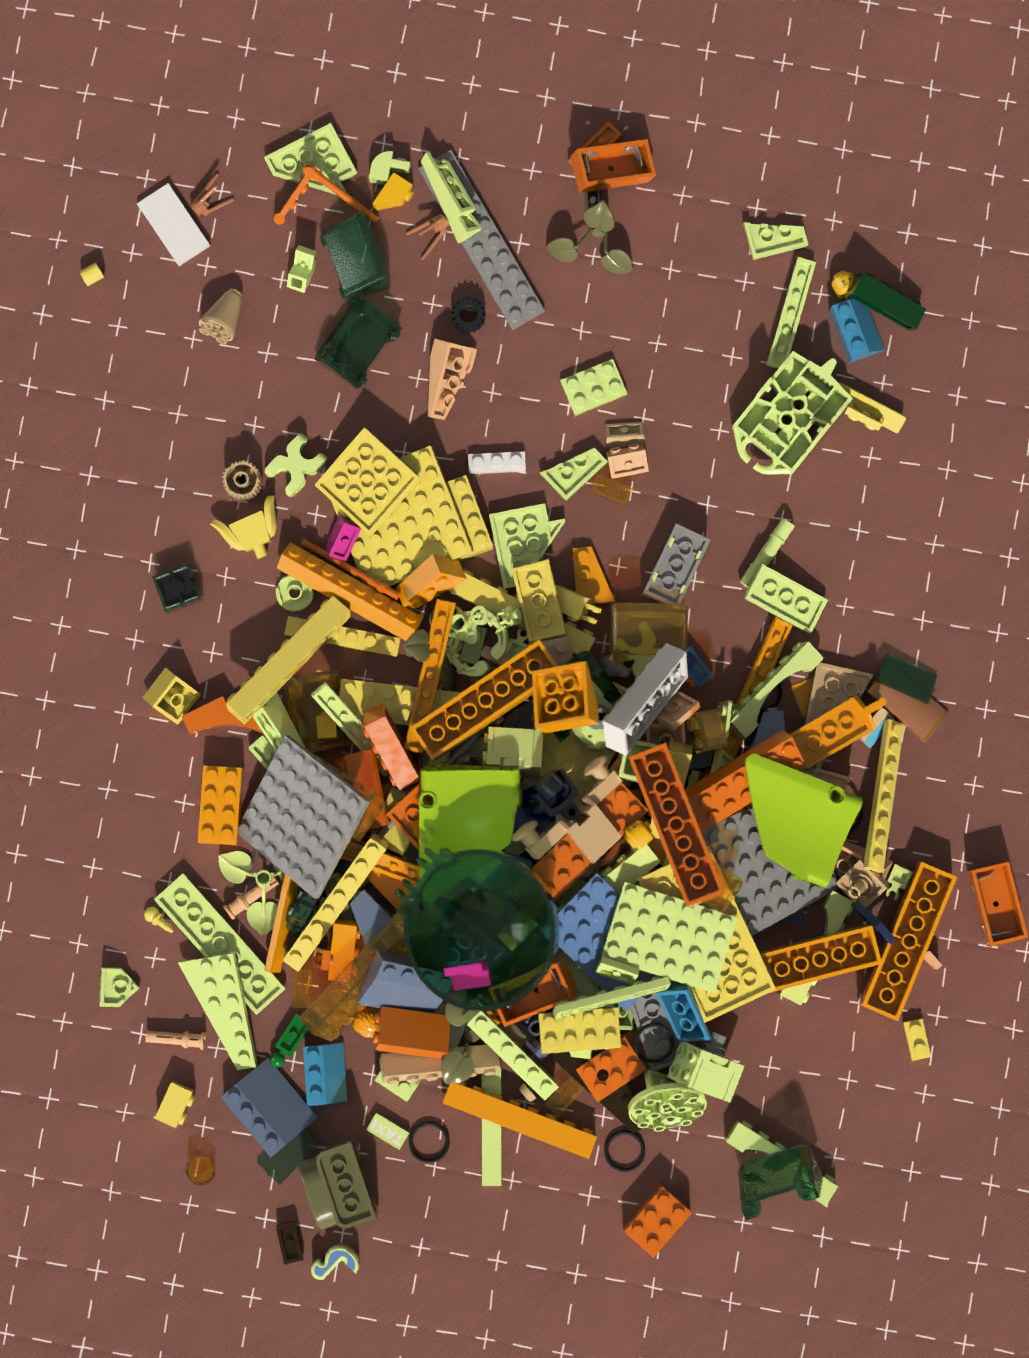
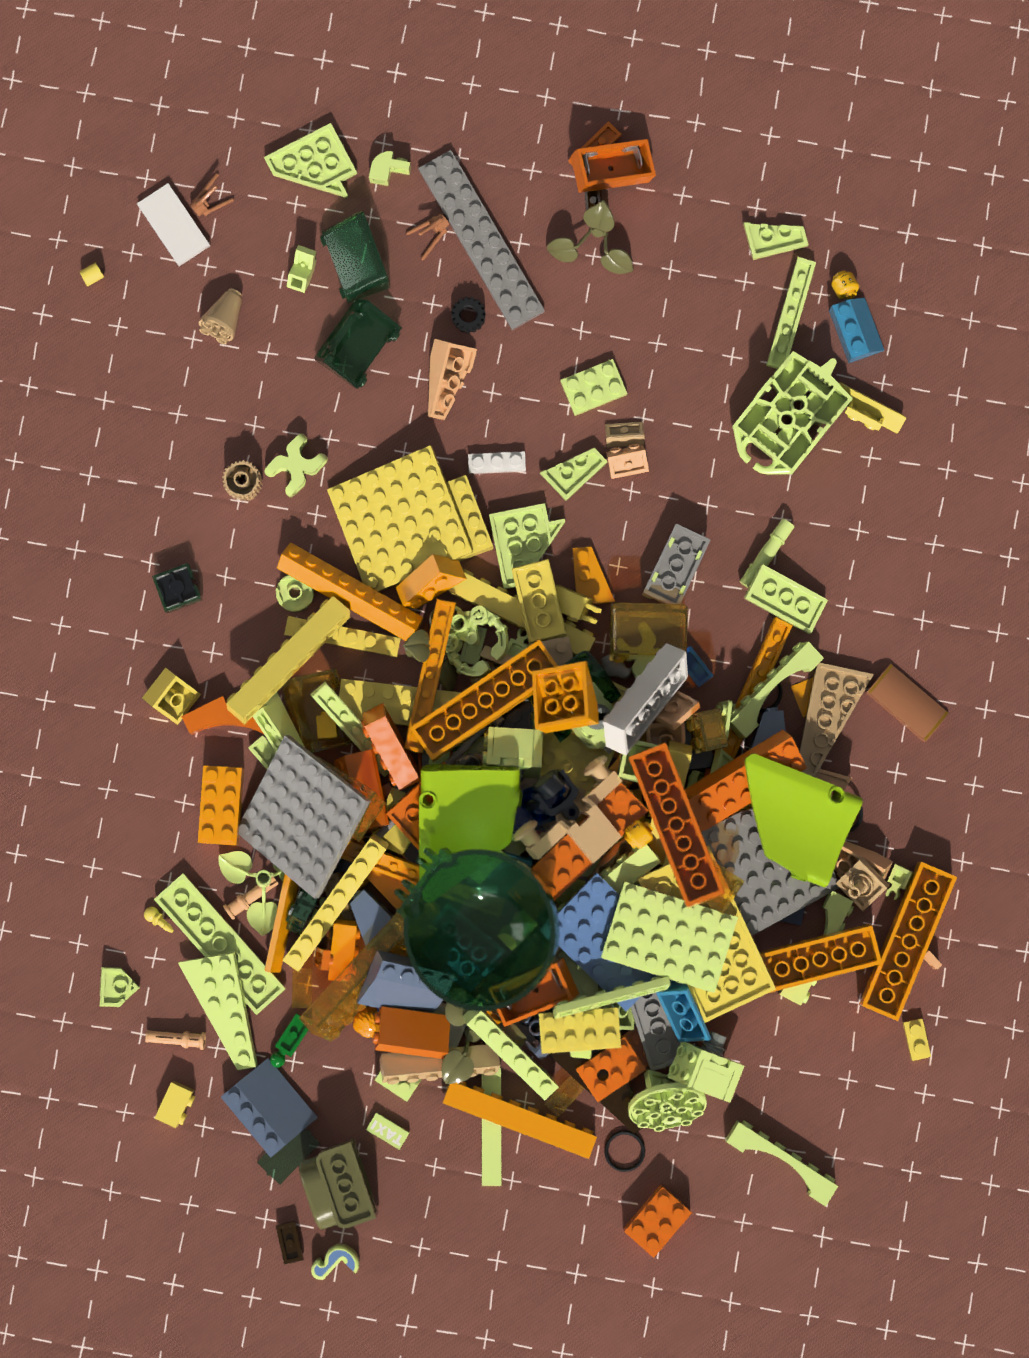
(200, 1170): clear yellow hair -> none
(251, 531): light yellow torso -> none
(312, 172): orange piece -> none
(325, 1073): dark azure slope -> none
(342, 539): dark pink panel -> none
(367, 481): light yellow plate -> none
(380, 586): orange bar -> none
(394, 193): yellow slope -> none
(411, 1142): black tyre -> none
(452, 197): yellowish green wedge -> none
(469, 975): dark pink panel -> none
(511, 616): yellowish green plate -> none
(527, 1092): tan tile -> none
(611, 490): clear yellow plate -> none
(617, 970): yellowish green plate -> none
(644, 1028): black tyre -> none
(777, 1174): clear green windscreen -> none
(835, 730): light orange hinge -> none
(877, 925): dark blue tile -> none
(879, 717): slope -> none
(883, 796): light yellow plate -> none
(886, 301): dark green brick -> none
(907, 678): clear green piece -> none
(1006, 920): orange piece -> none

